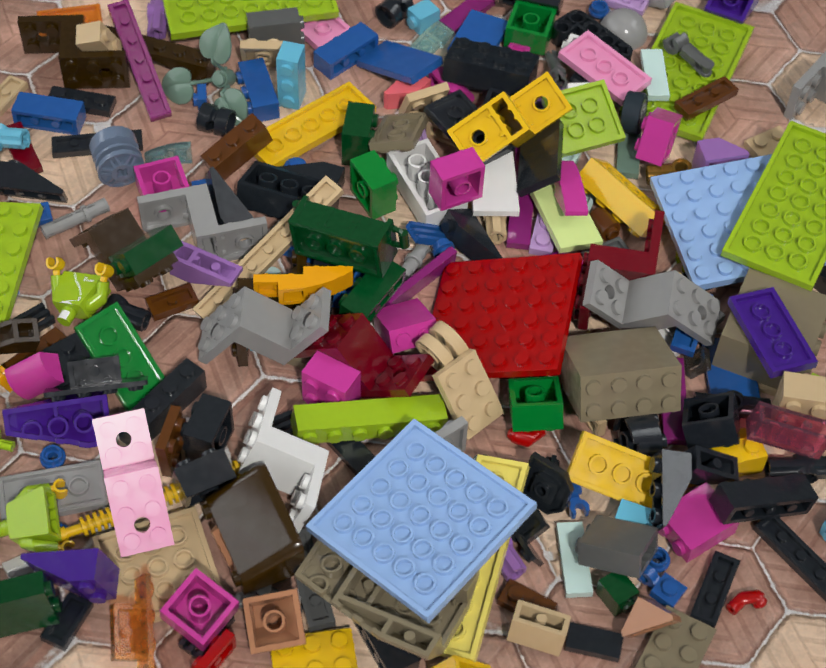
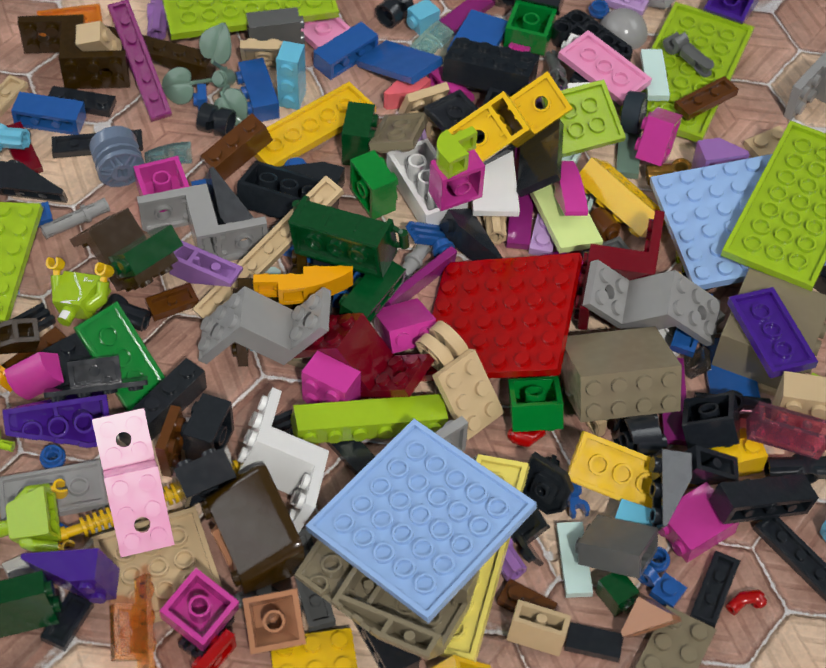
(453, 151): none -> lime brick

